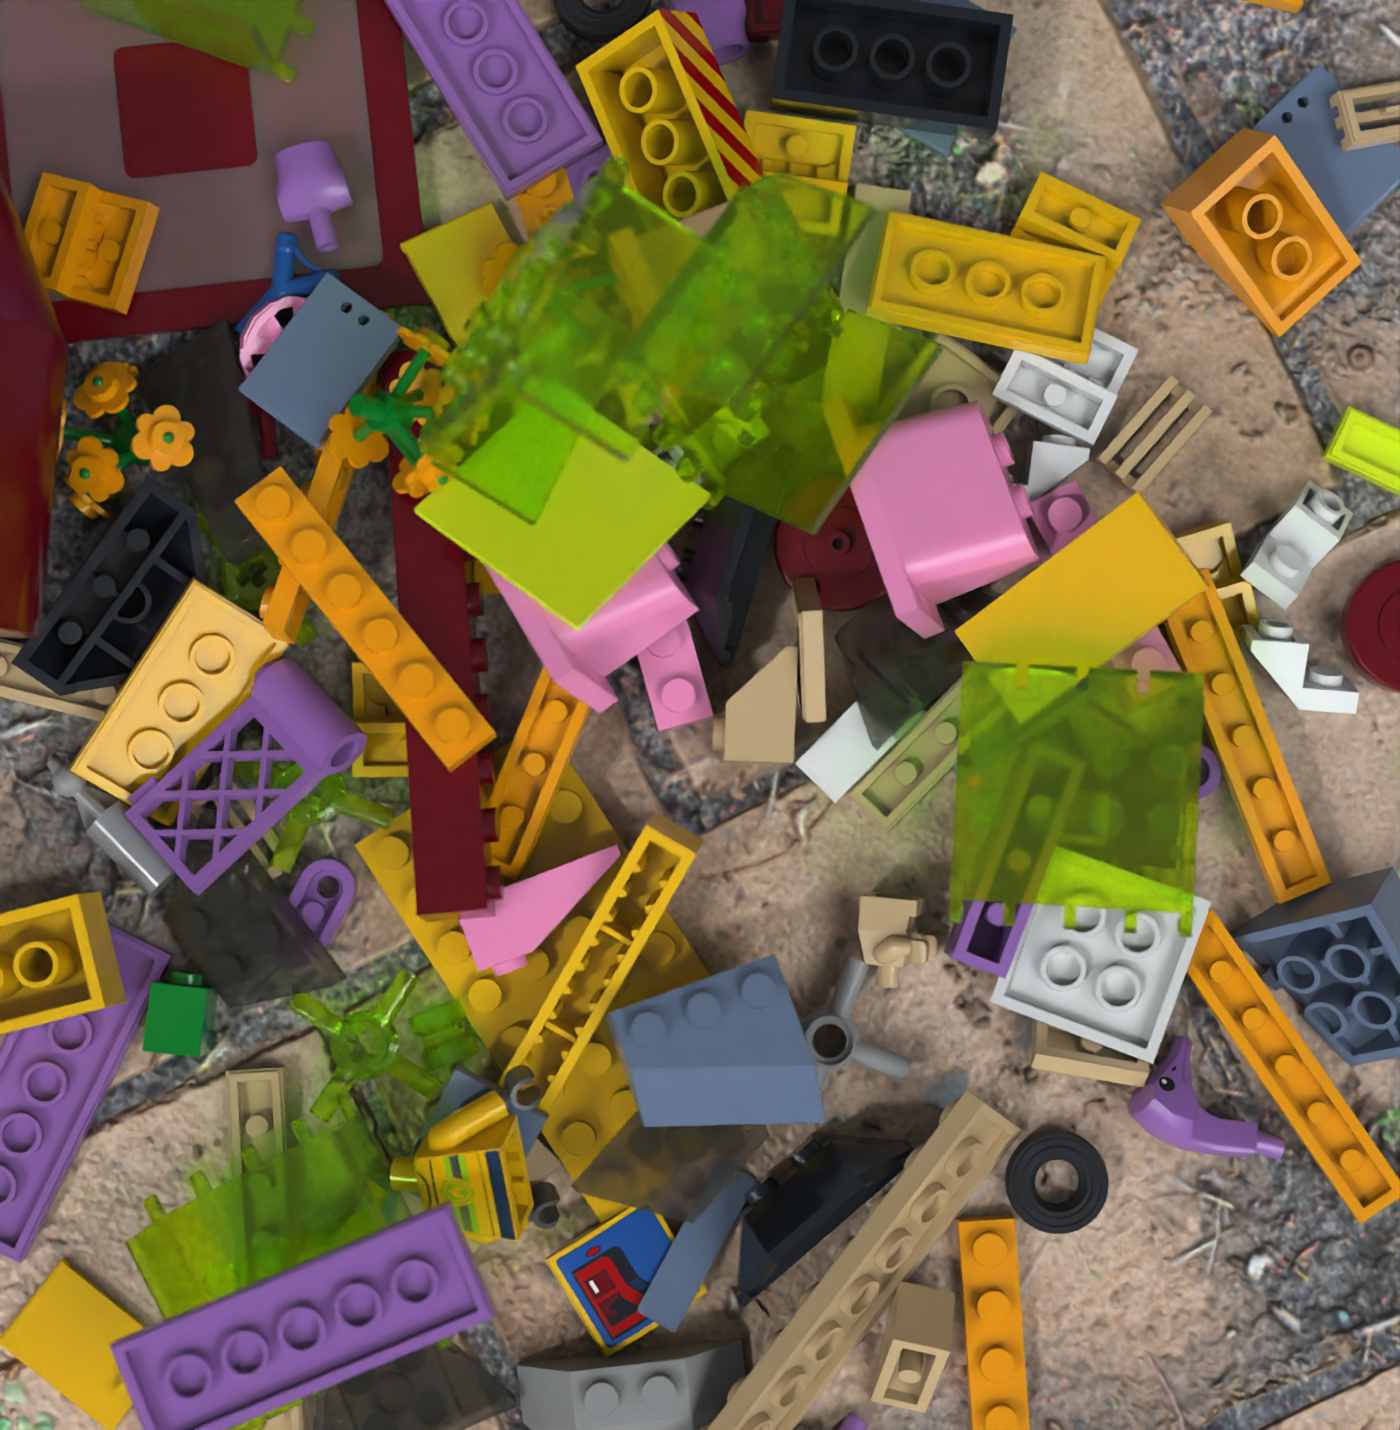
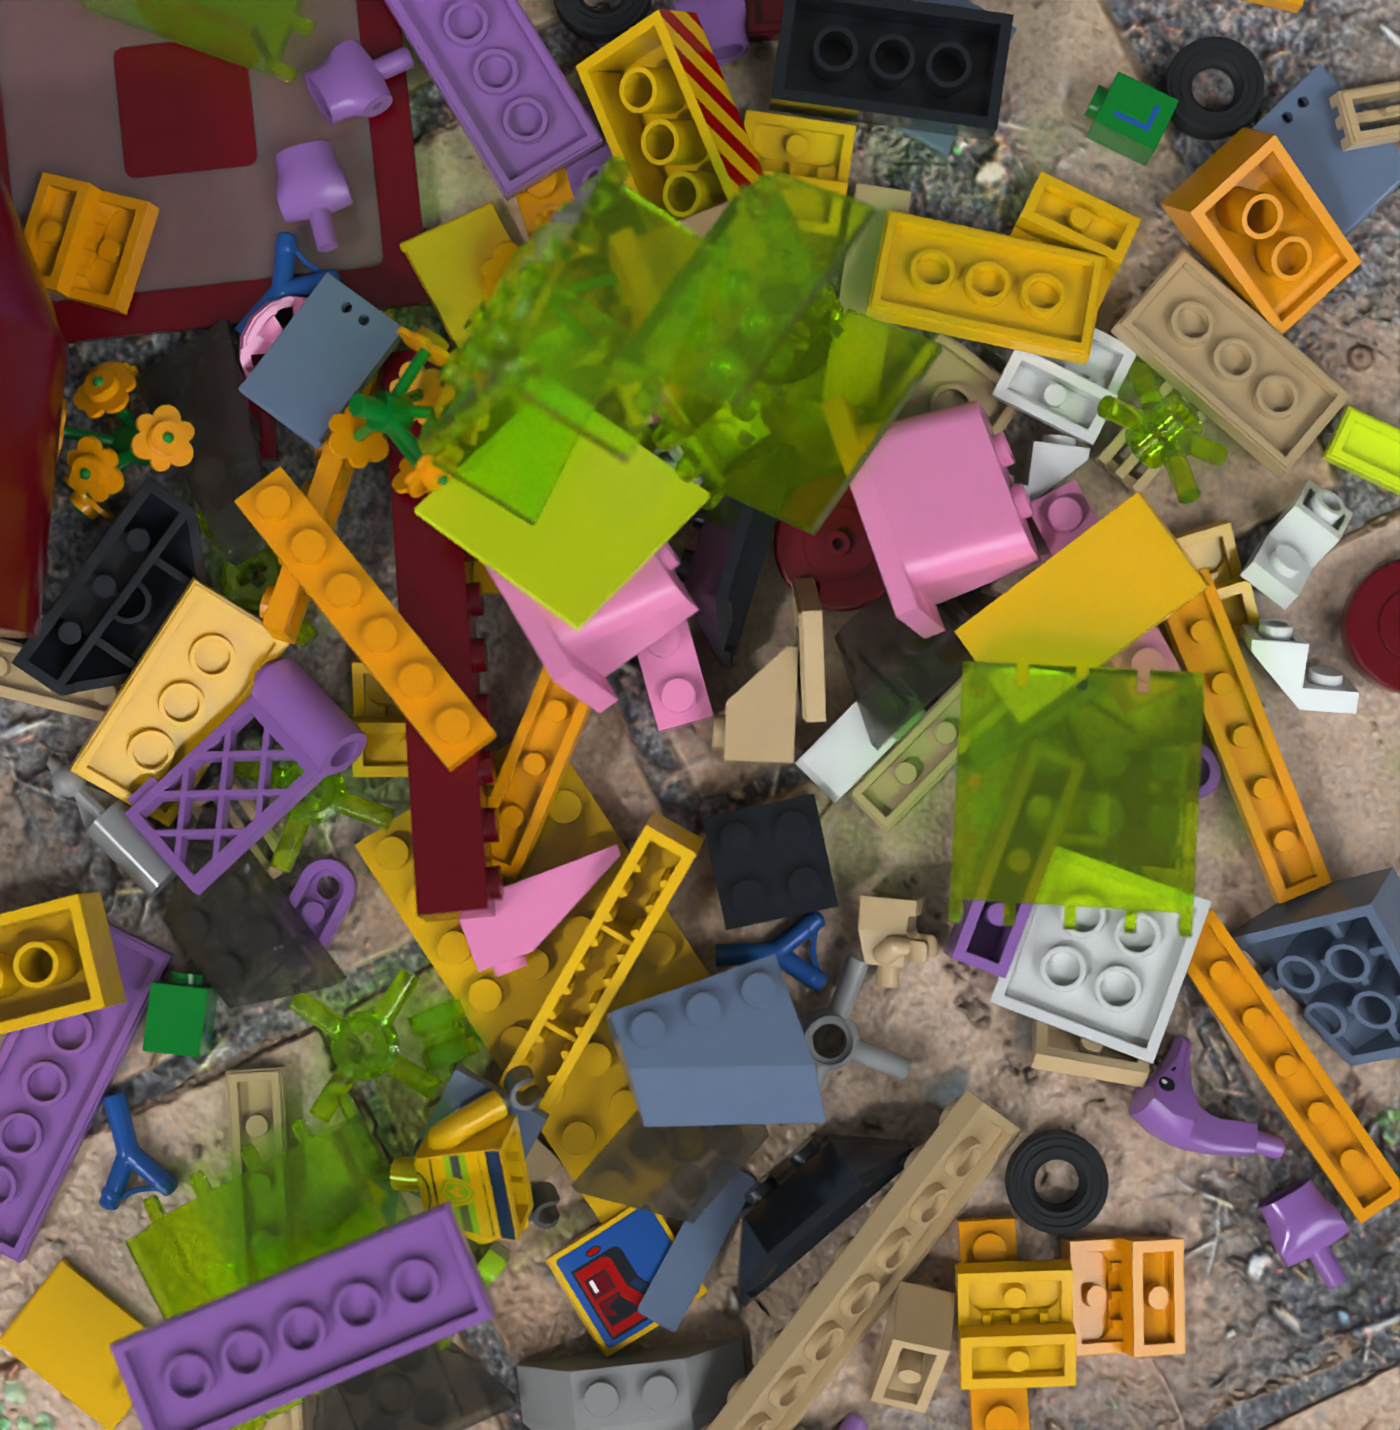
(129, 1158): none -> blue piece
(353, 83): none -> medium lavender piece
(493, 1262): none -> lime tile
(770, 862): none -> black brick
(782, 946): none -> blue piece
(1015, 1324): none -> yellow slope
(1127, 1294): none -> light orange slope
(1129, 117): none -> green brick
(1163, 432): none -> clear neon green bar
(1231, 363): none -> tan tile
(1241, 68): none -> black tyre
(1304, 1227): none -> medium lavender piece

